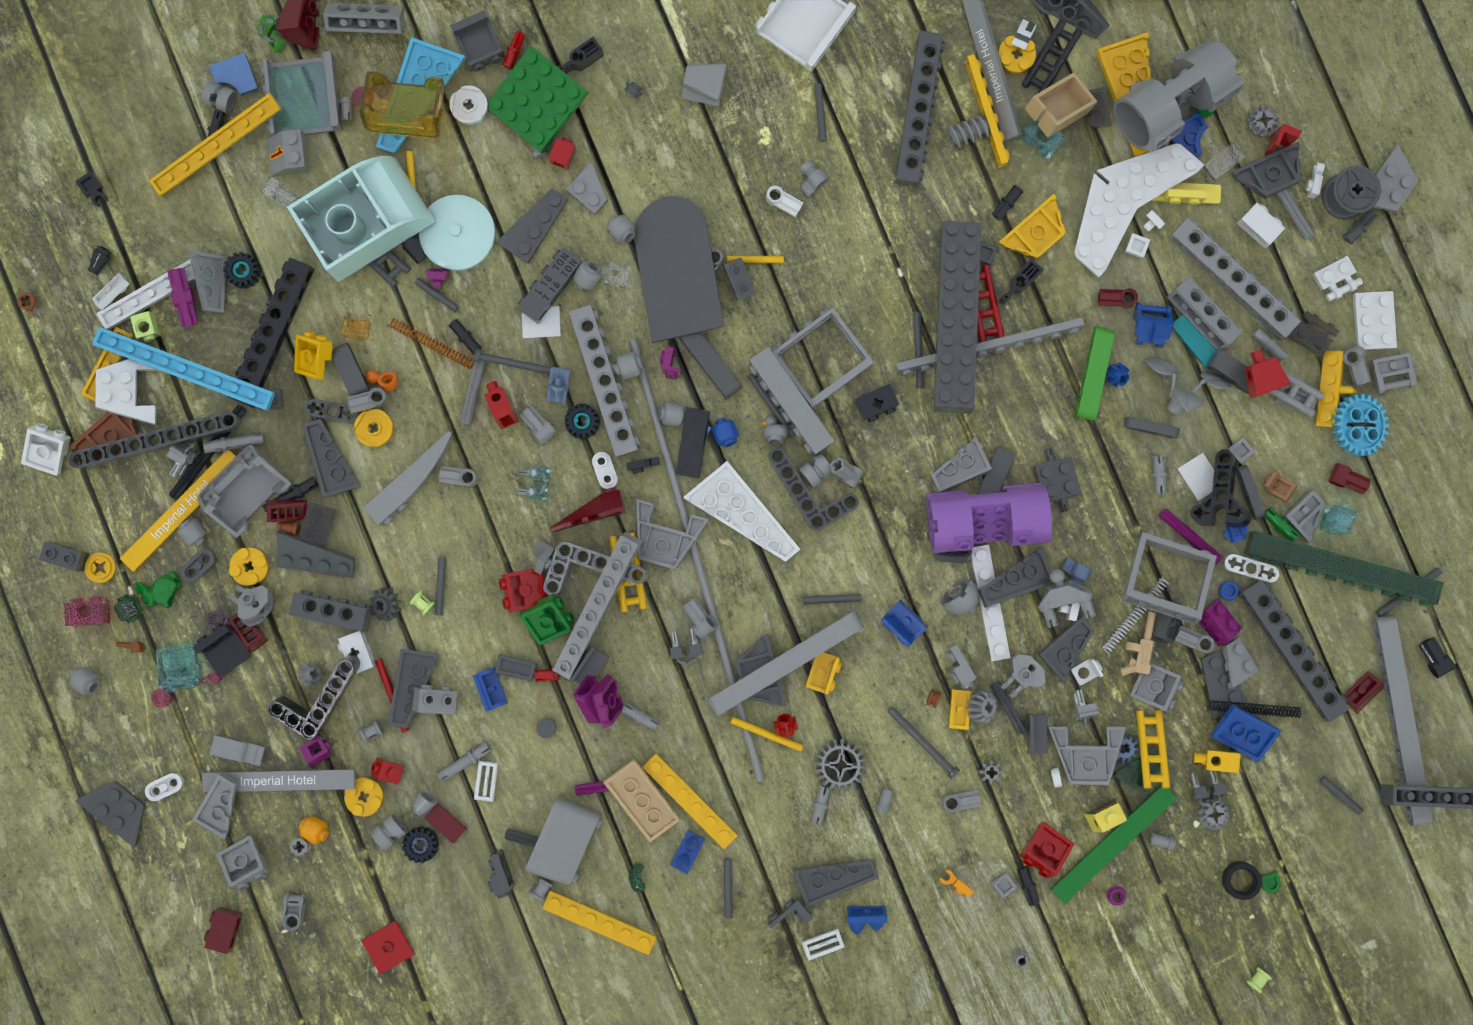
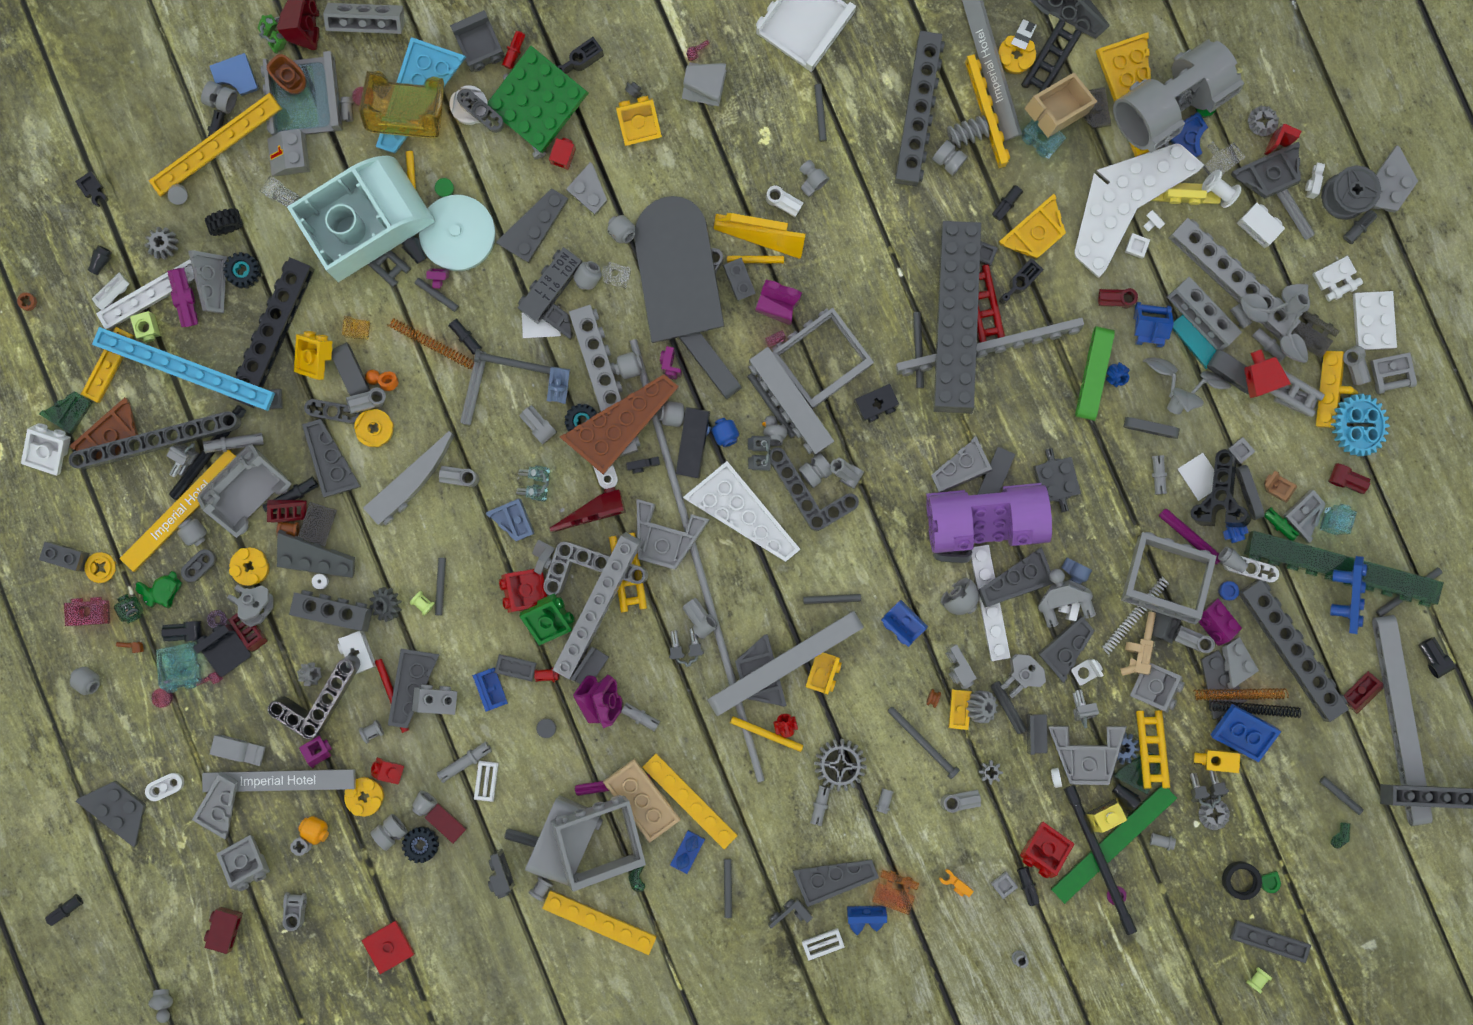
(64, 910): none -> black axle
(68, 412): none -> clear green wing
(118, 391): white wing -> none
(161, 250): none -> light grey gear
(161, 1001): none -> light grey animal
(177, 194): none -> light grey tile
(187, 631): none -> black piece
(223, 222): none -> black tyre
(287, 74): none -> dark orange piece
(324, 581): none -> white piece
(444, 187): none -> green tile
(466, 105): none -> dark grey beam
(500, 405): red torso -> none
(513, 519): none -> sand blue wing
(559, 320): none -> dark grey tile
(609, 869): none -> light grey window
(613, 429): none -> dark orange wing
(638, 120): none -> yellow plate
(692, 51): none -> clear pink hand
(759, 462): none -> dark grey piece
(761, 232): none -> yellow wedge
(775, 338): none -> clear pink tile
(778, 301): none -> magenta piece
(894, 898): none -> clear orange plate
(949, 157): none -> light grey wheel
(1125, 917): none -> black piece
(1127, 797): none -> black cone
(1221, 188): none -> white hose
(1232, 559): none -> light grey cone
(1240, 316): none -> light grey pin
(1253, 695): none -> clear orange piece
(1270, 941): none -> dark grey tile
(1296, 302): none -> light grey plant
(1342, 837): none -> clear green arm
(1358, 587): none -> blue plate

